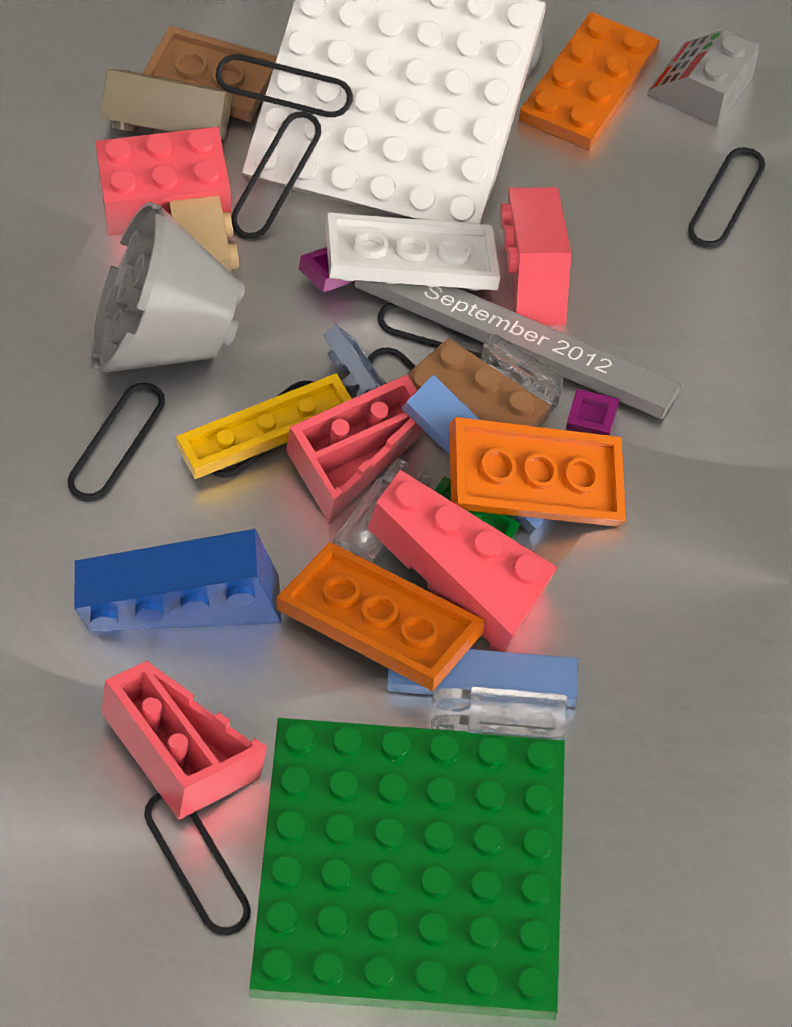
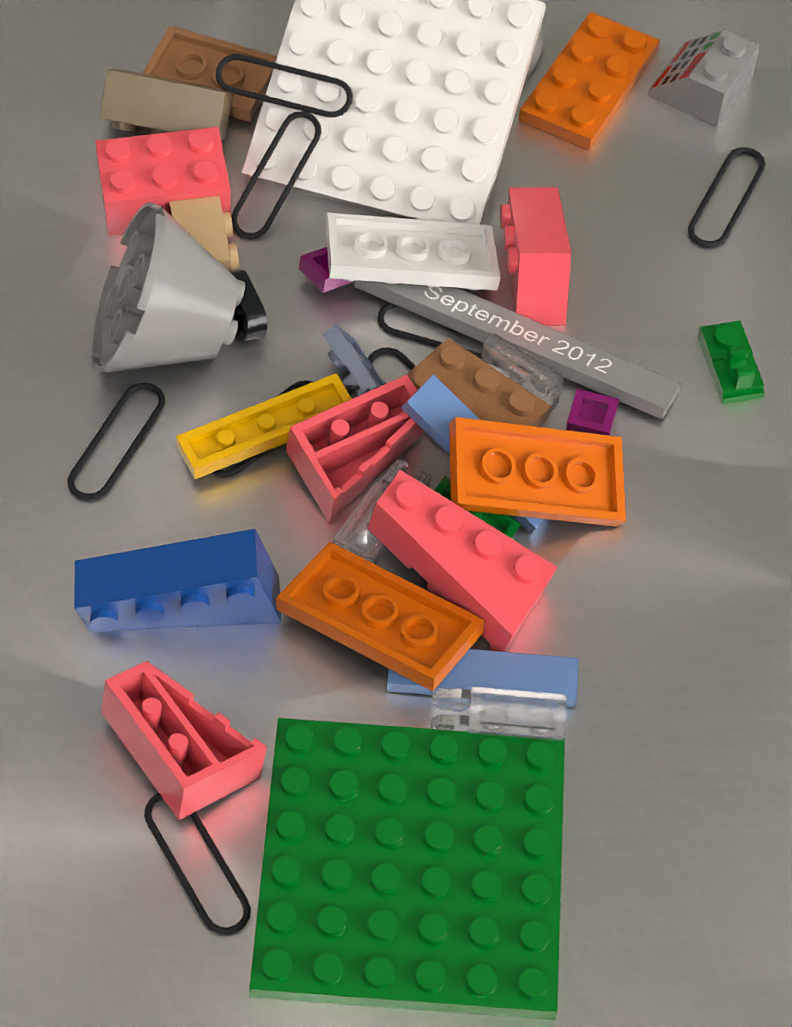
(250, 311): none -> black beam
(731, 362): none -> green plate

